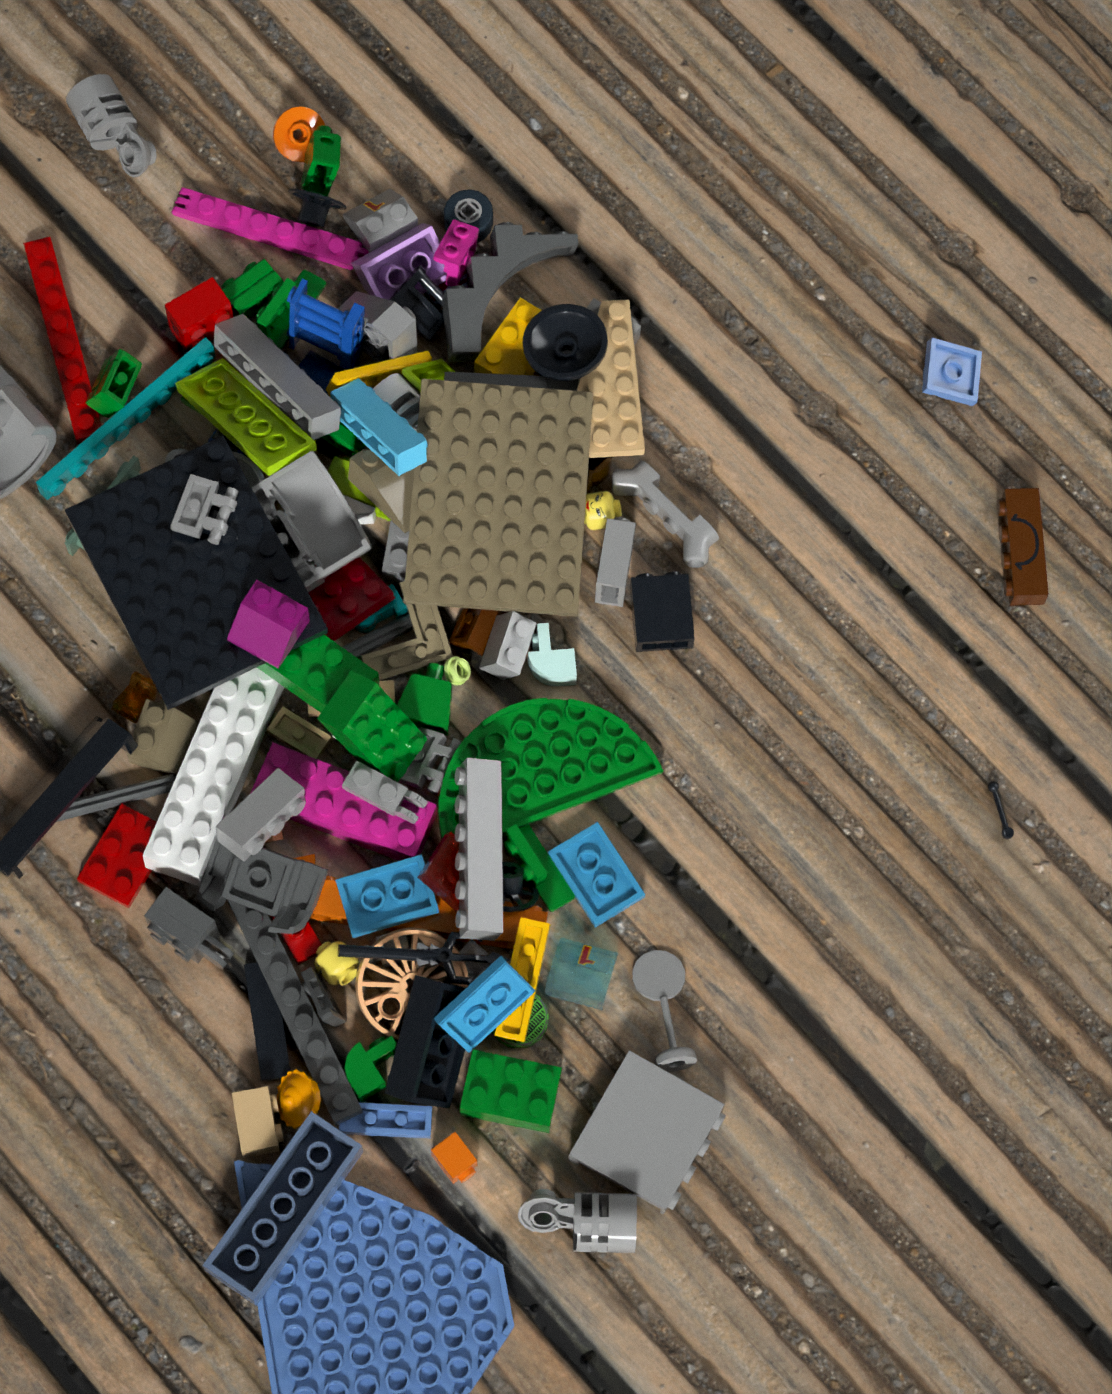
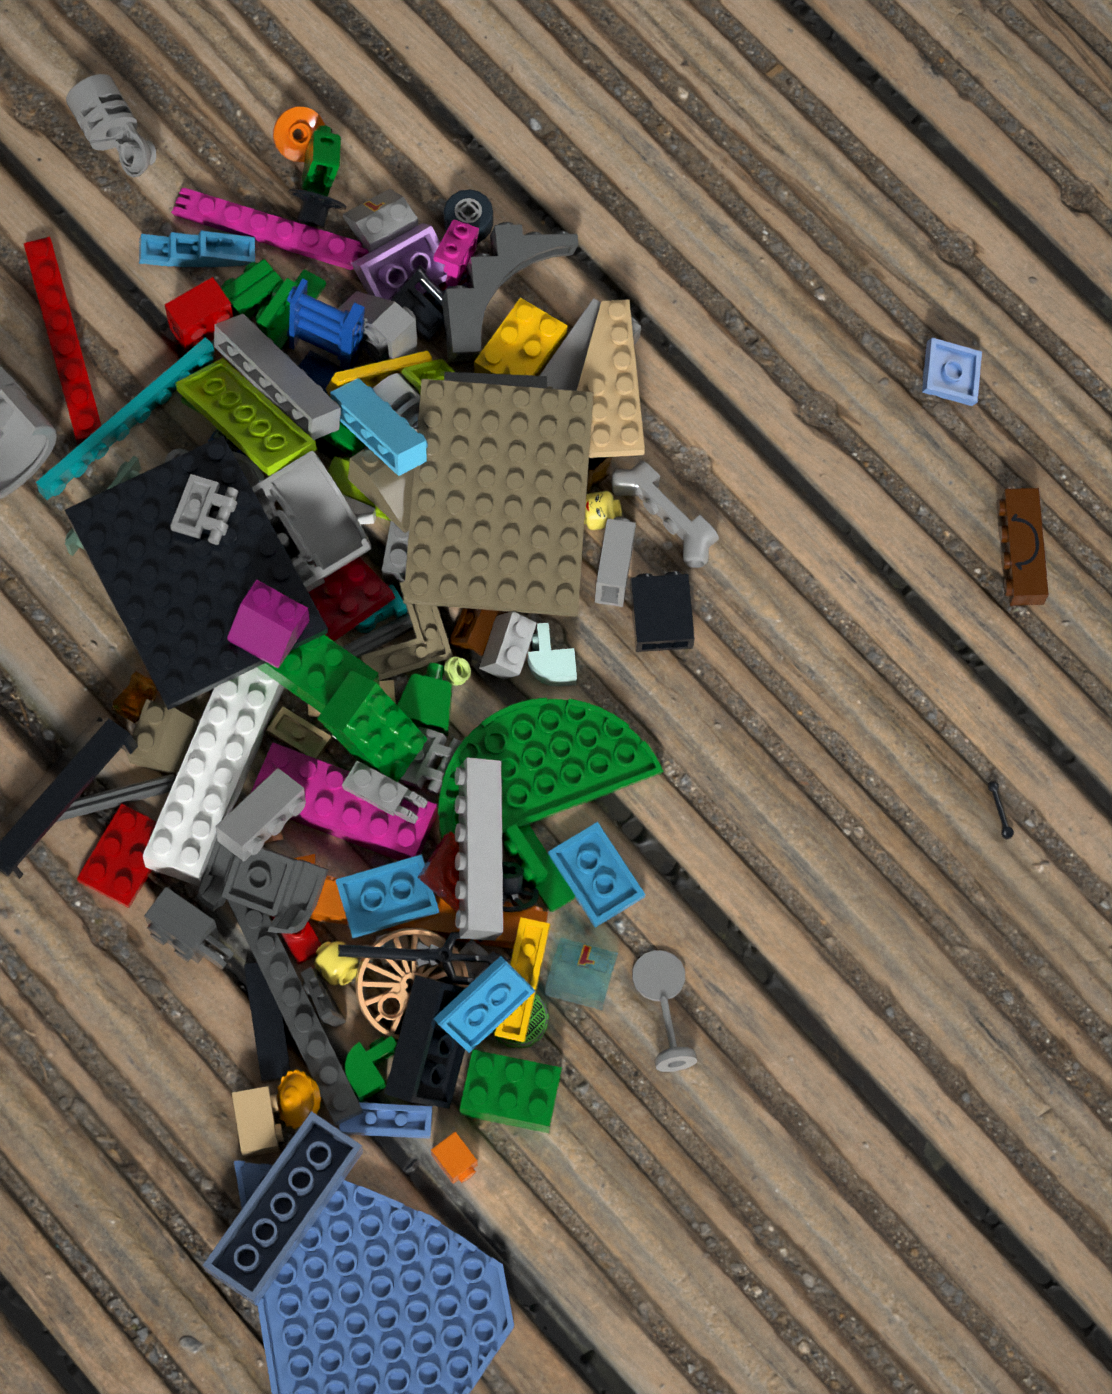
(114, 383): green brick -> none
(200, 250): none -> dark azure slope
(563, 329): black dish -> none
(598, 1219): light grey cylinder -> none
(648, 1132): light grey panel -> none

